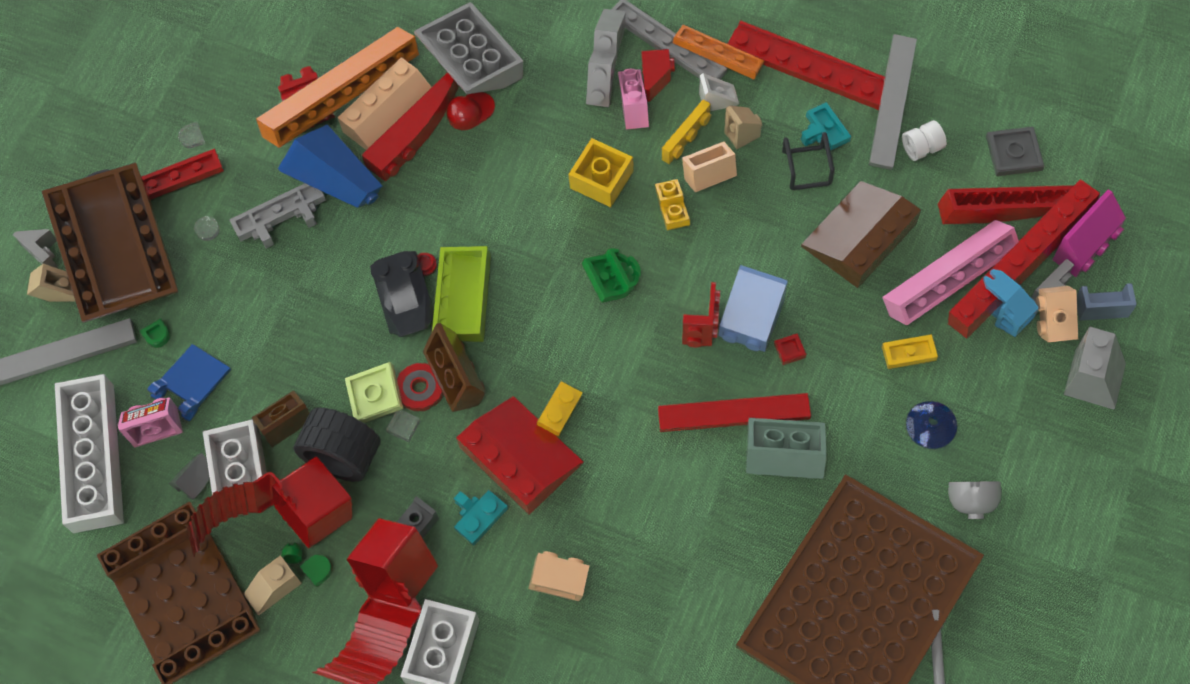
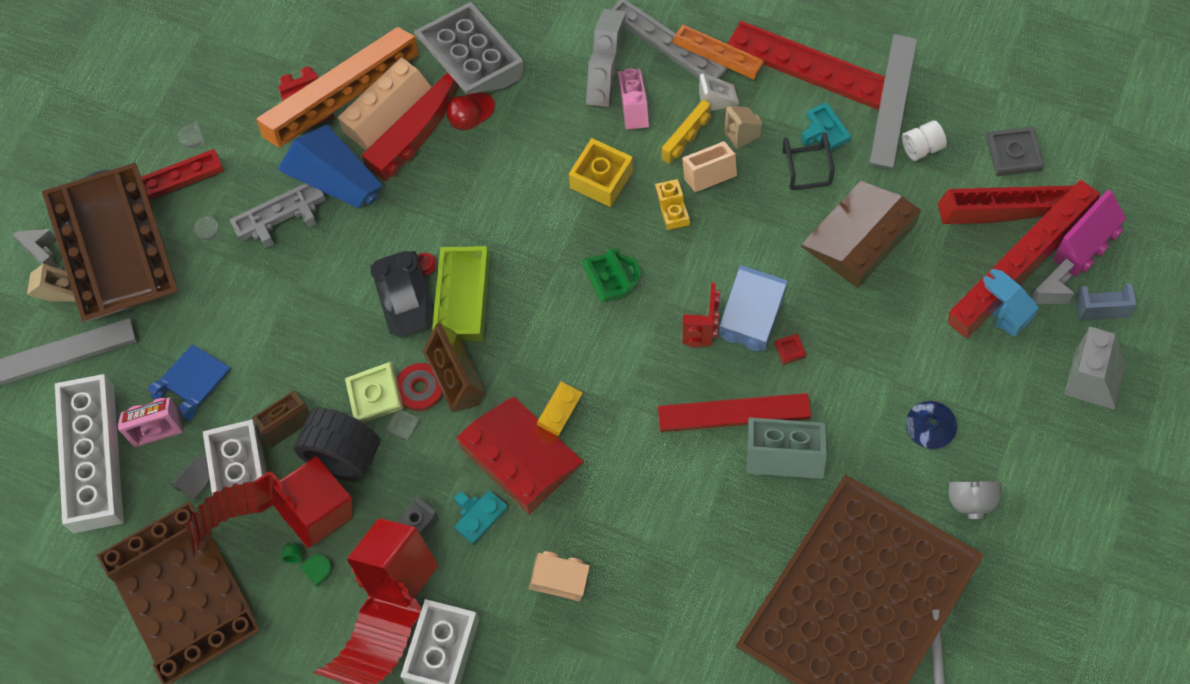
(156, 334): green tile -> none
(271, 585): tan slope -> none
(656, 71): red slope -> none
(909, 351): yellow plate -> none
(950, 272): bright pink brick -> none
(1057, 314): light nougat brick -> none

